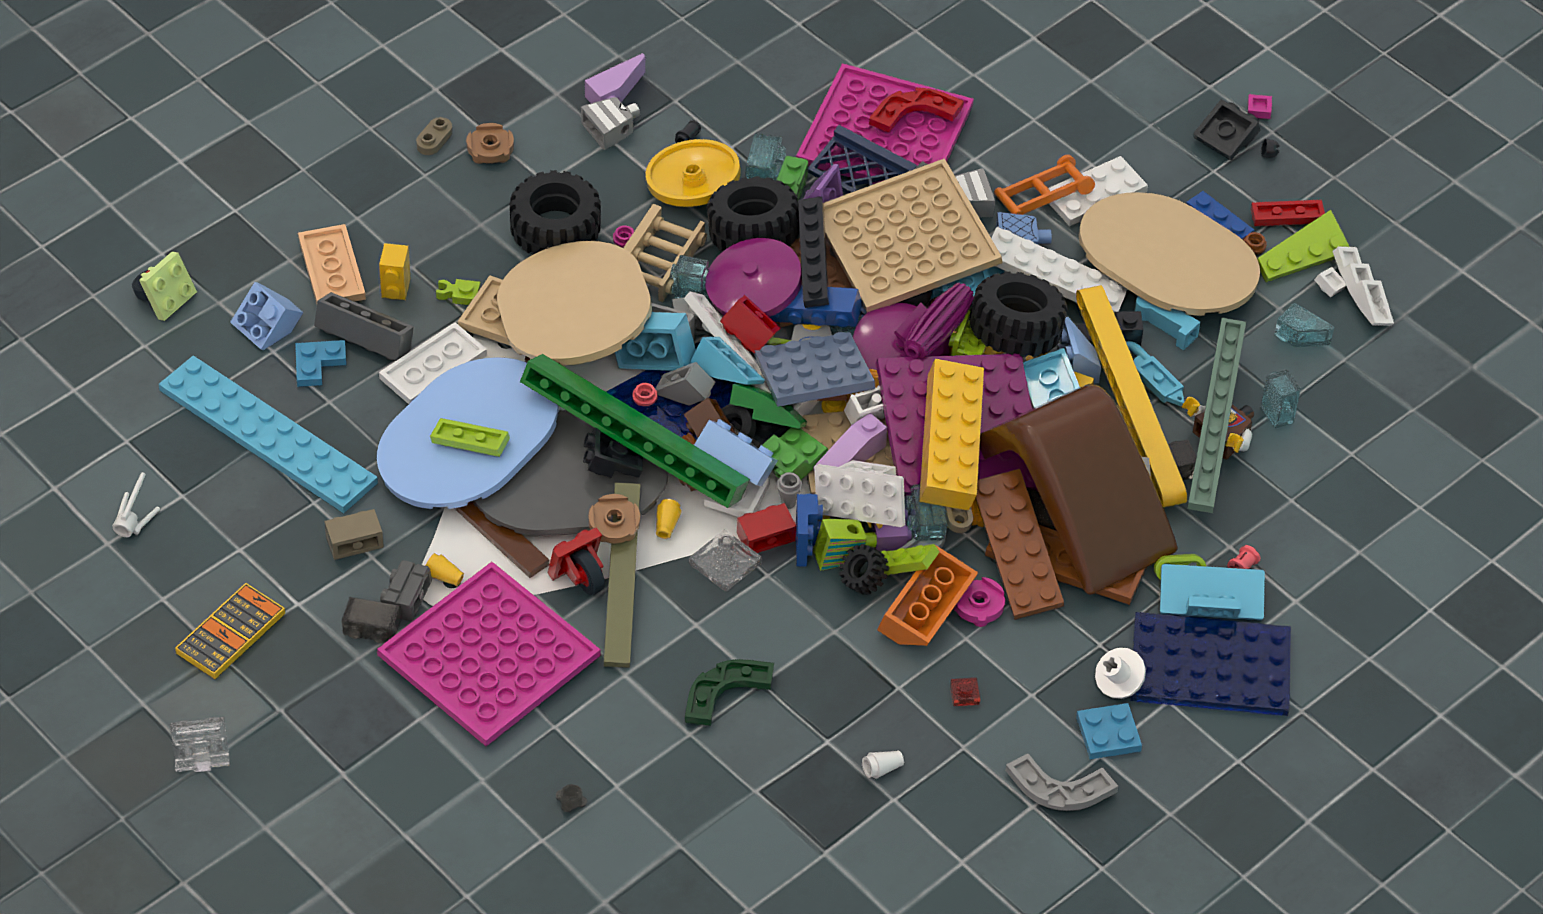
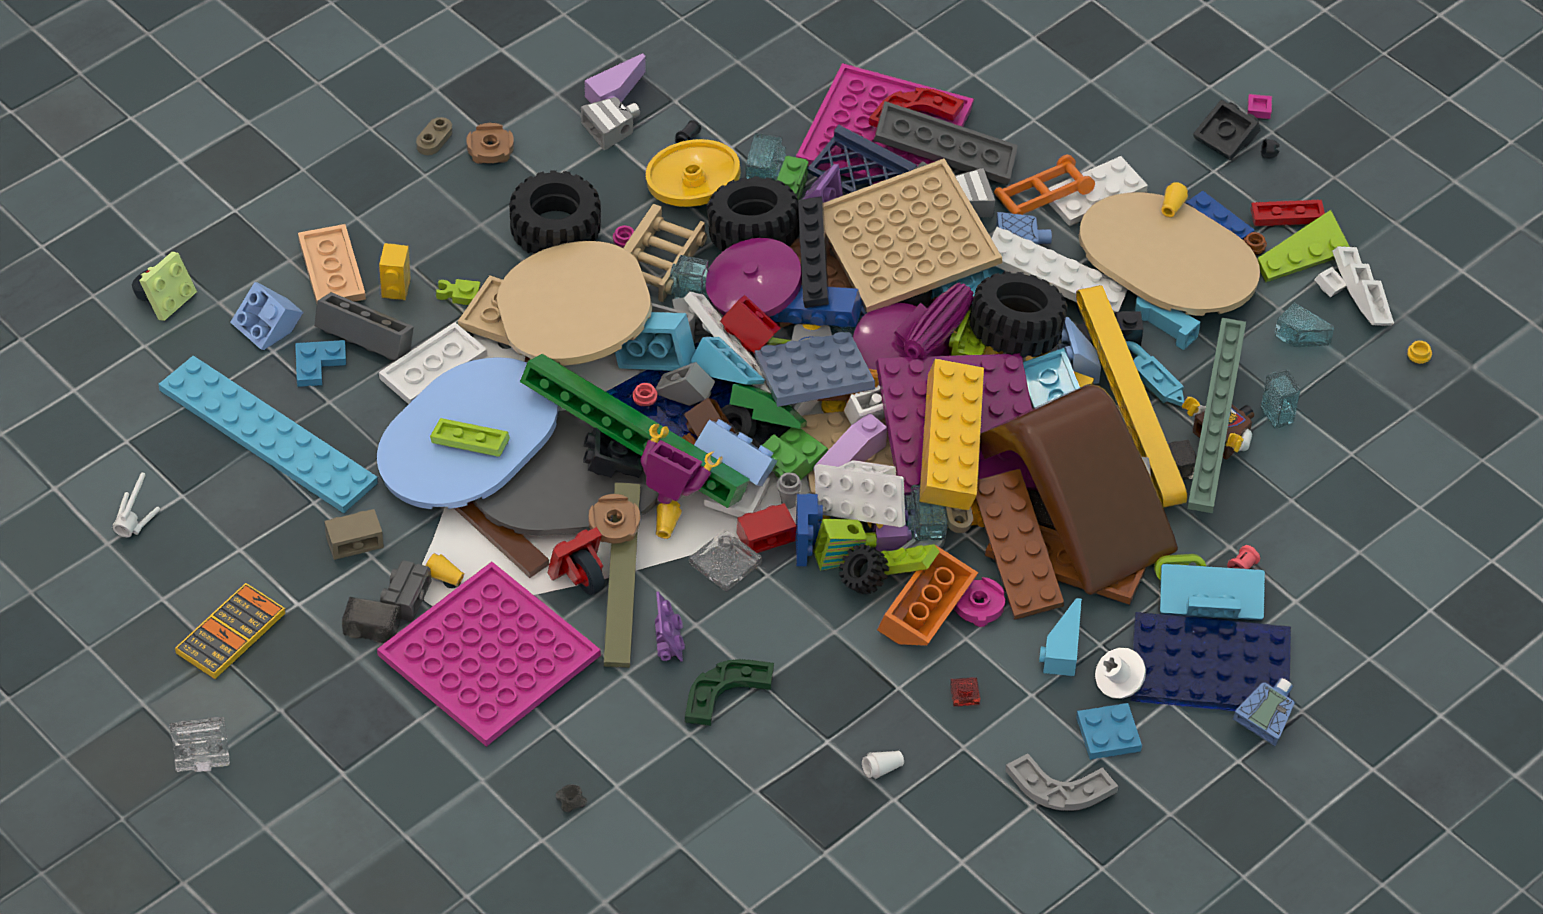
(668, 631): none -> medium lavender hinge
(672, 470): none -> magenta torso
(940, 140): none -> dark grey plate
(1062, 643): none -> medium azure slope
(1174, 198): none -> yellow cone
(1266, 710): none -> torso
(1419, 352): none -> yellow plate

